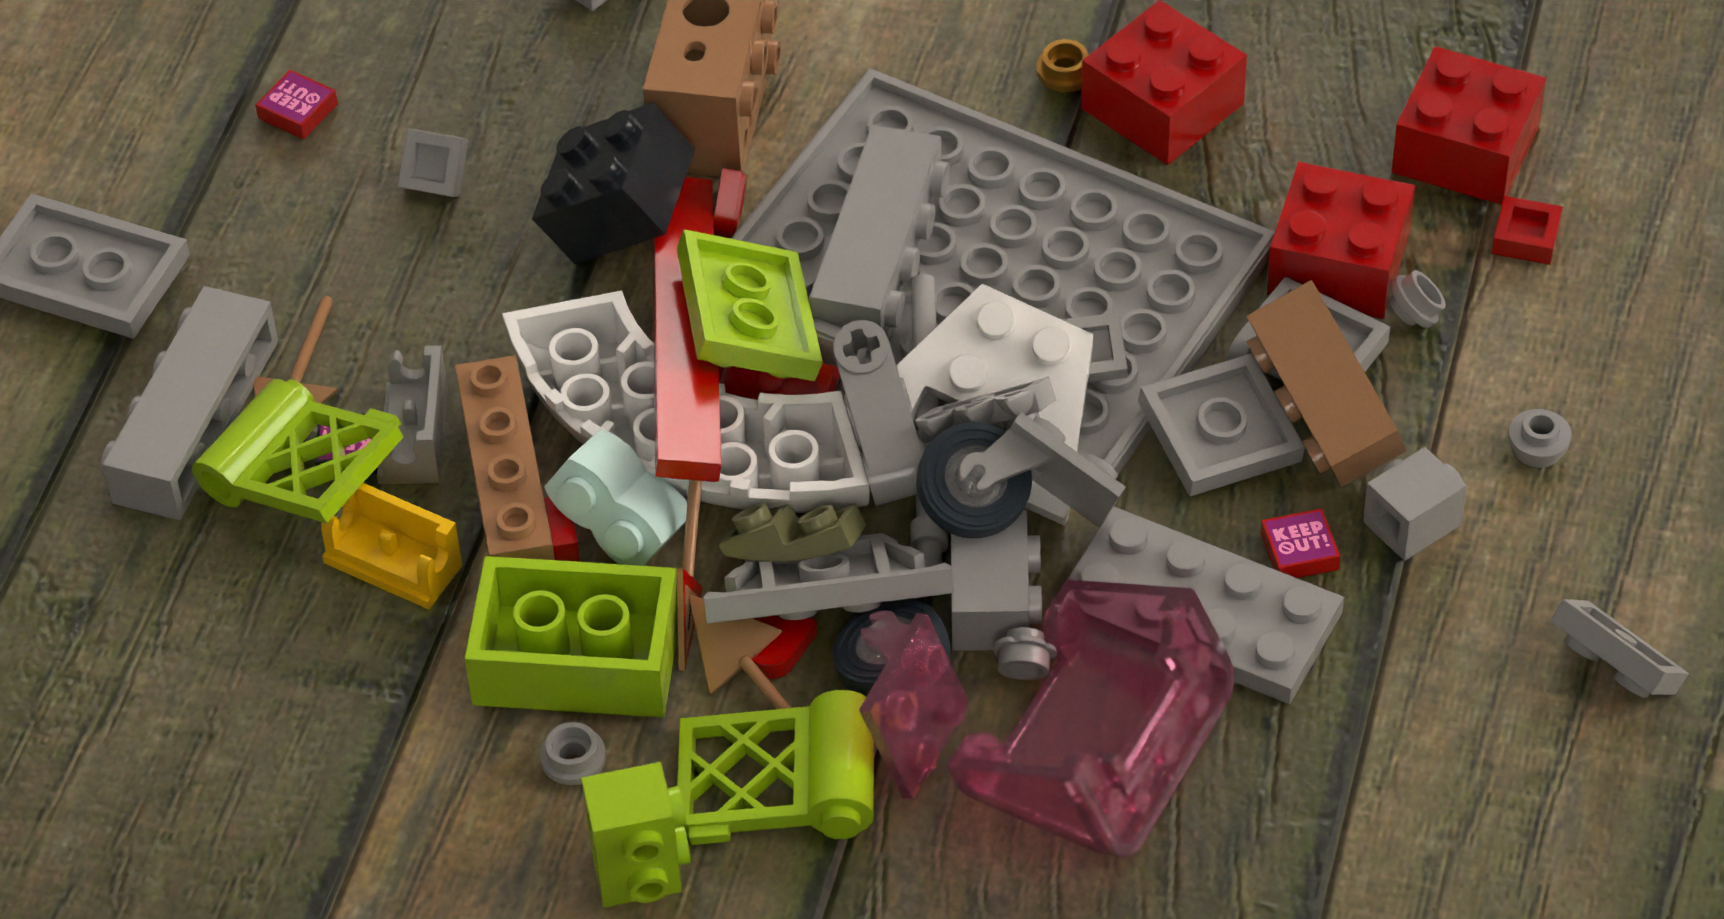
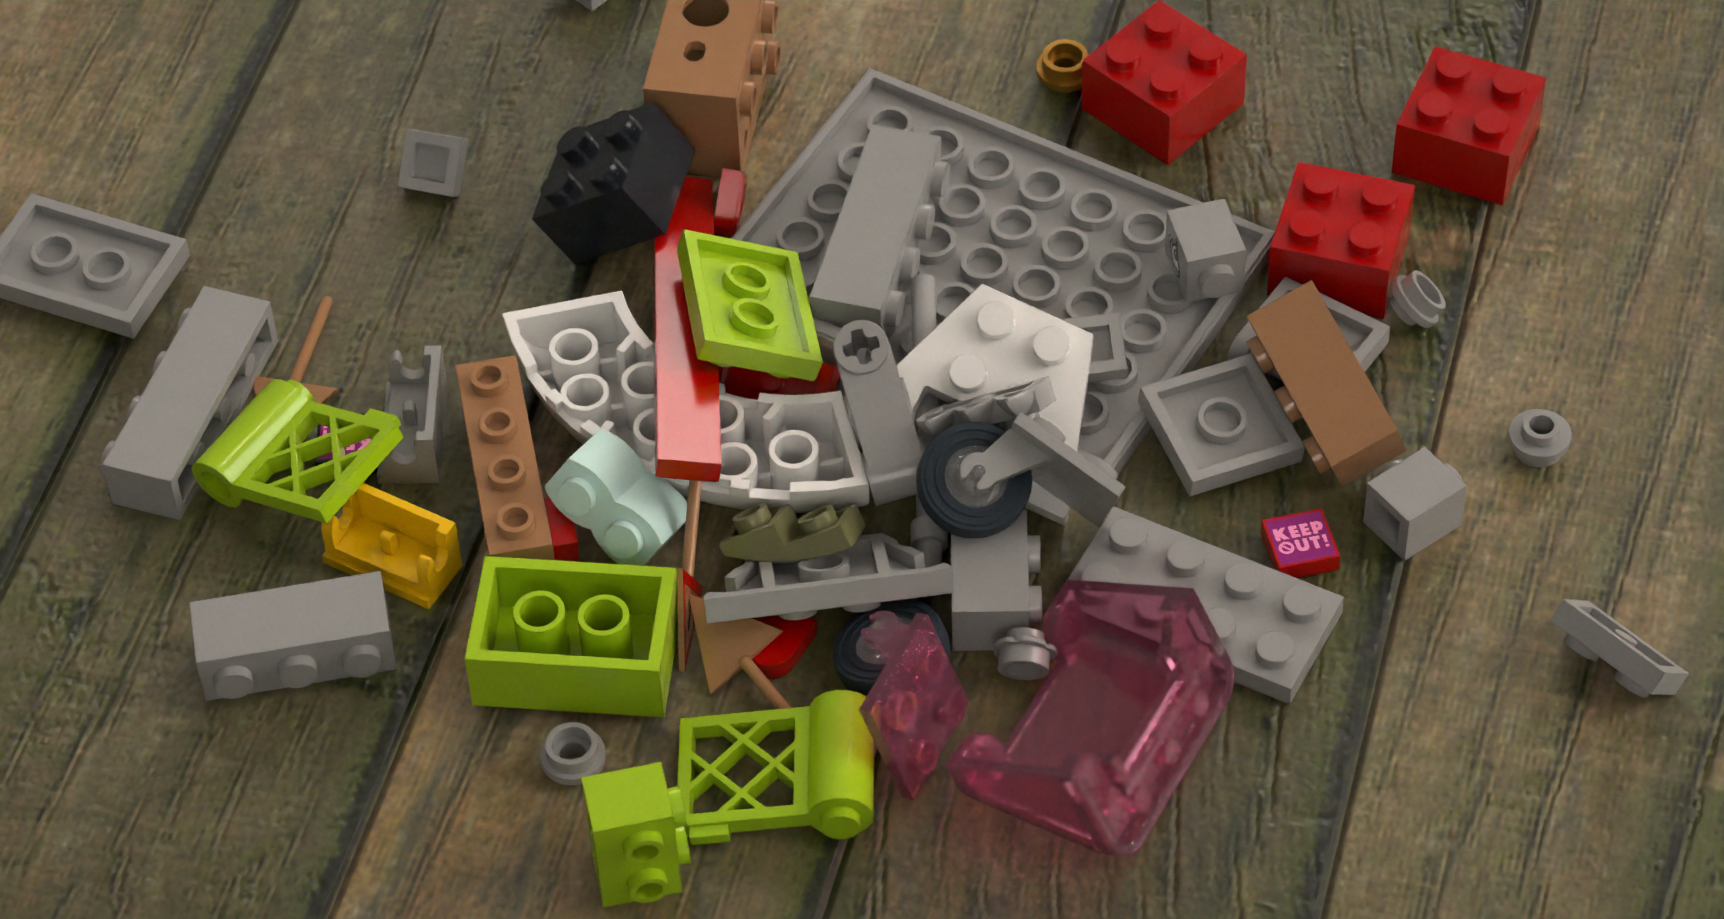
(292, 636): none -> light grey brick
(296, 104): tile -> none
(1205, 250): none -> light grey brick
(1527, 230): red tile -> none

